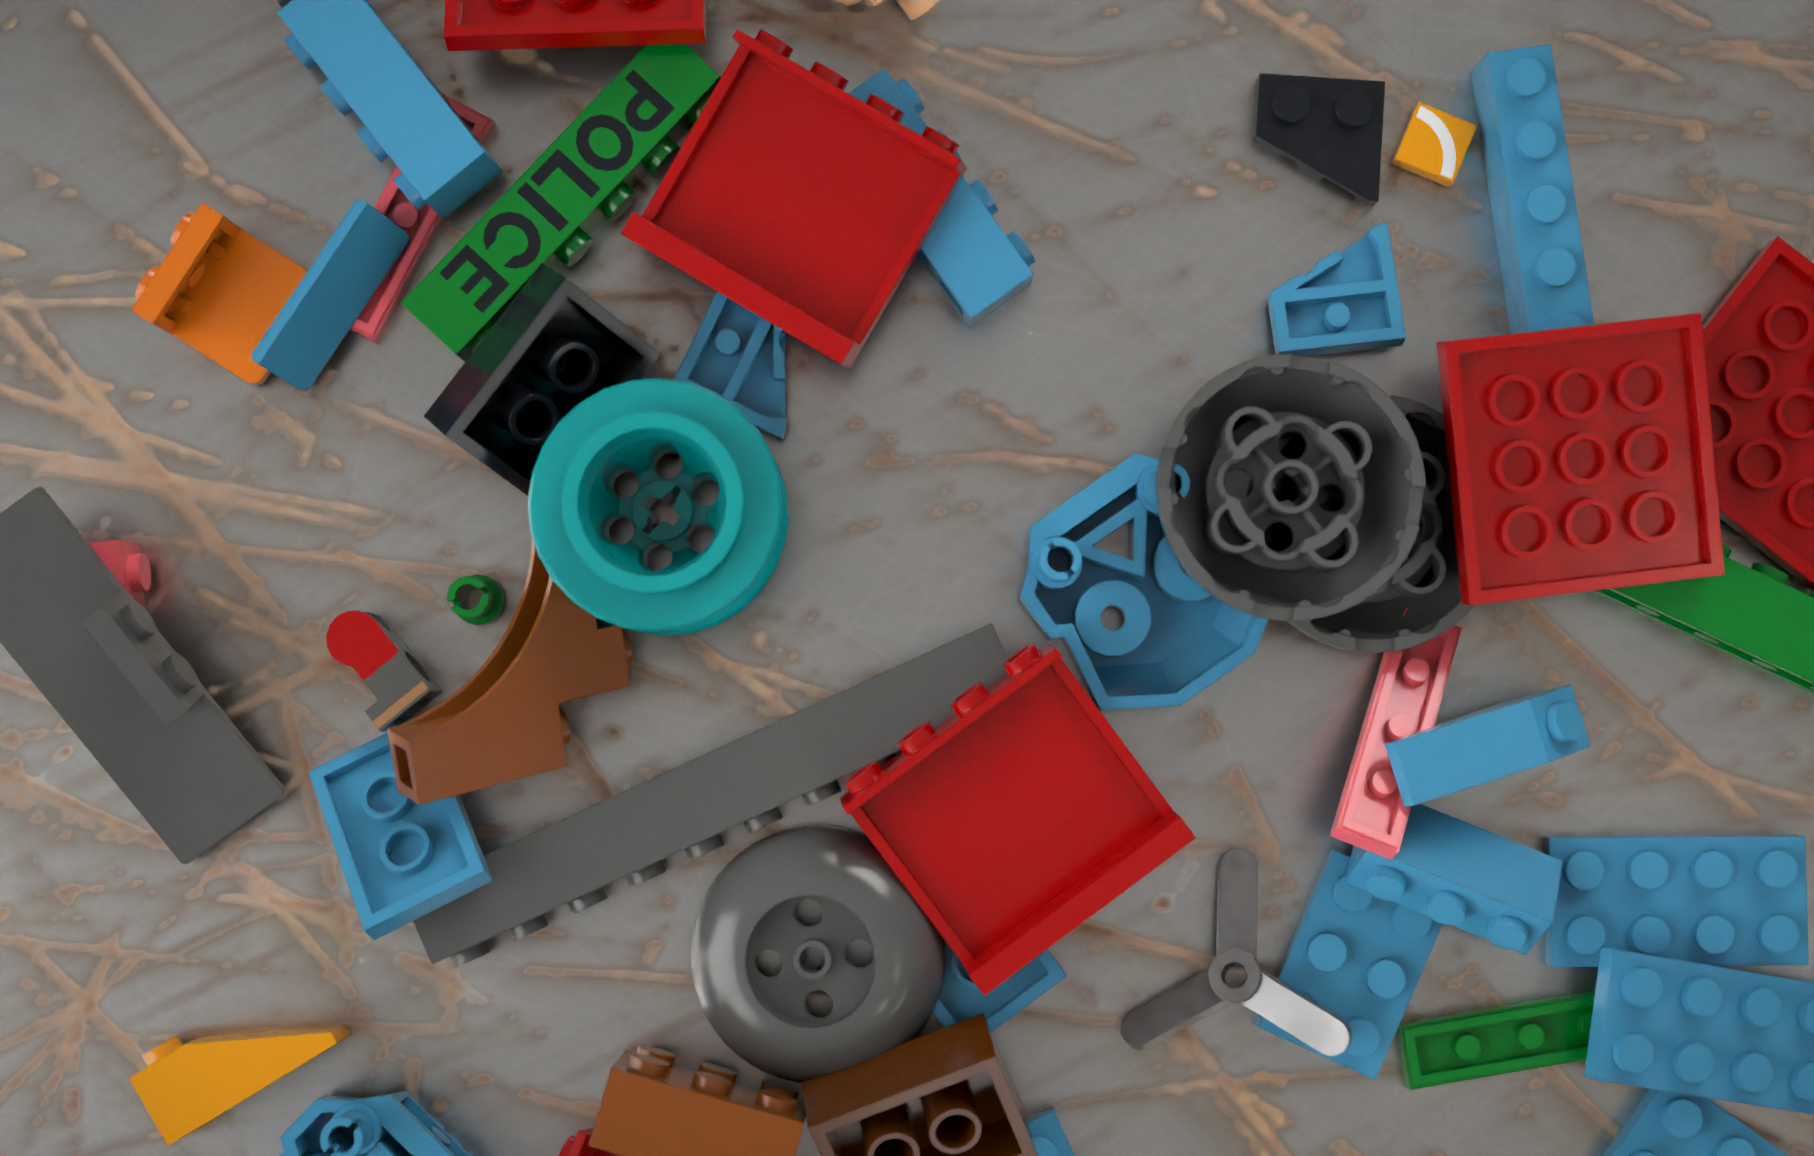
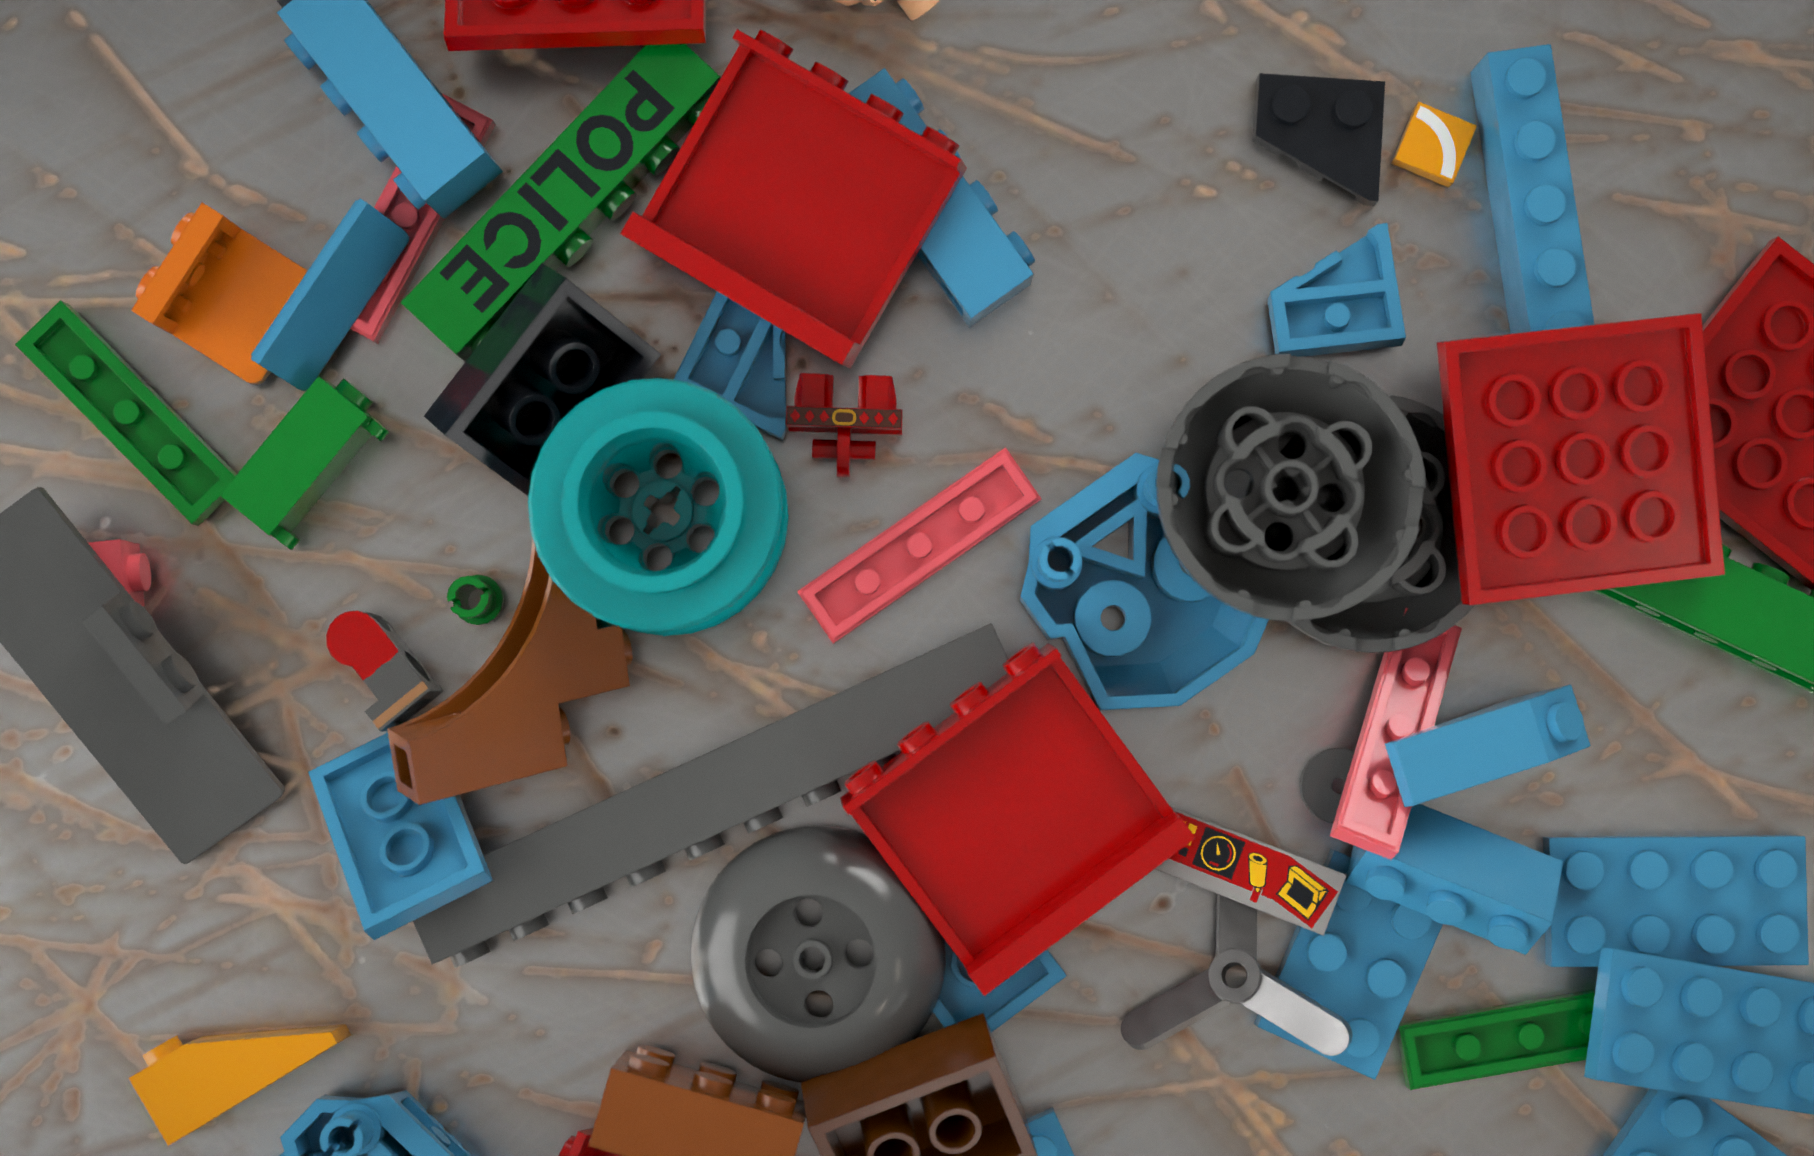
(128, 412): none -> green plate
(303, 457): none -> green brick
(815, 414): none -> red hips
(919, 545): none -> coral tile
(1256, 874): none -> tile
(1318, 779): none -> dark grey wheel

